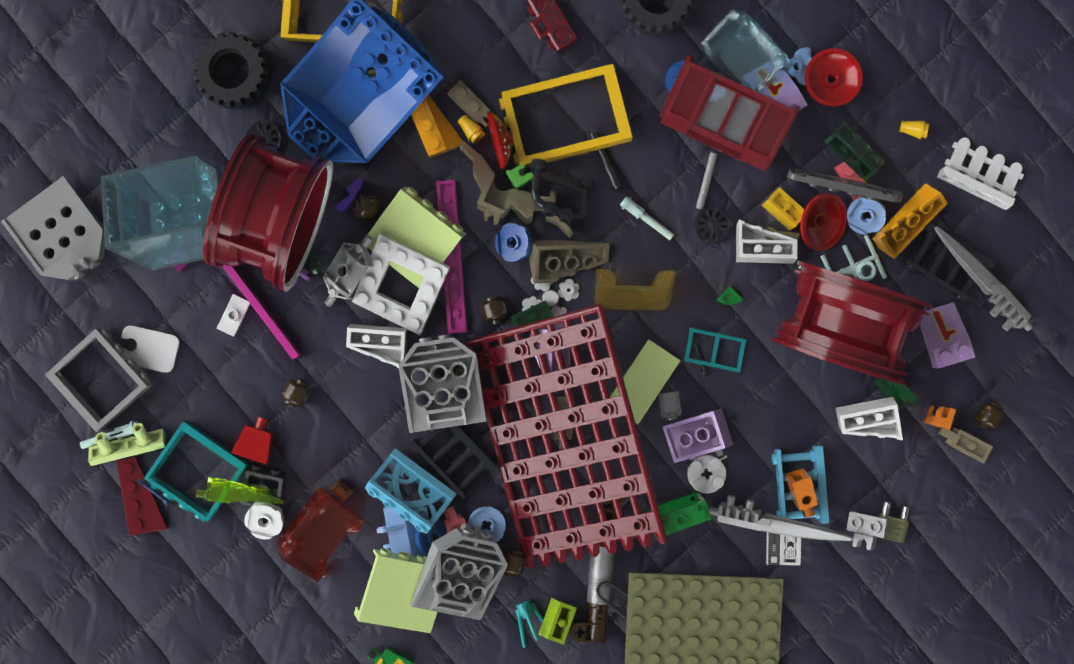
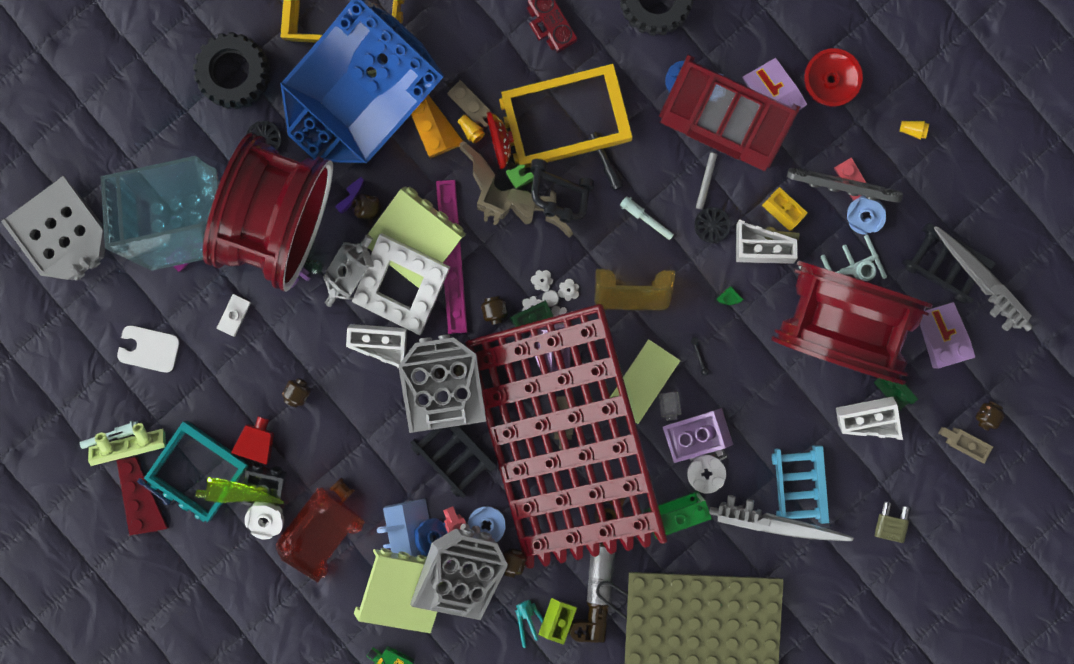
(78, 401): light grey window -> none
(262, 311): dark pink tile -> none
(404, 465): medium azure fence -> none
(523, 242): plate -> none
(564, 258): dark tan wedge -> none
(717, 336): teal window -> none
(747, 51): clear light blue windscreen -> none
(783, 550): sticker -> none
(801, 59): light blue plate -> none
(802, 491): orange torso -> none
(823, 221): red dish -> none
(854, 151): clear green piece -> none
(866, 528): light grey plate -> none
(910, 220): light orange wedge -> none
(942, 418): orange hinge -> none
(968, 180): white fence -> none

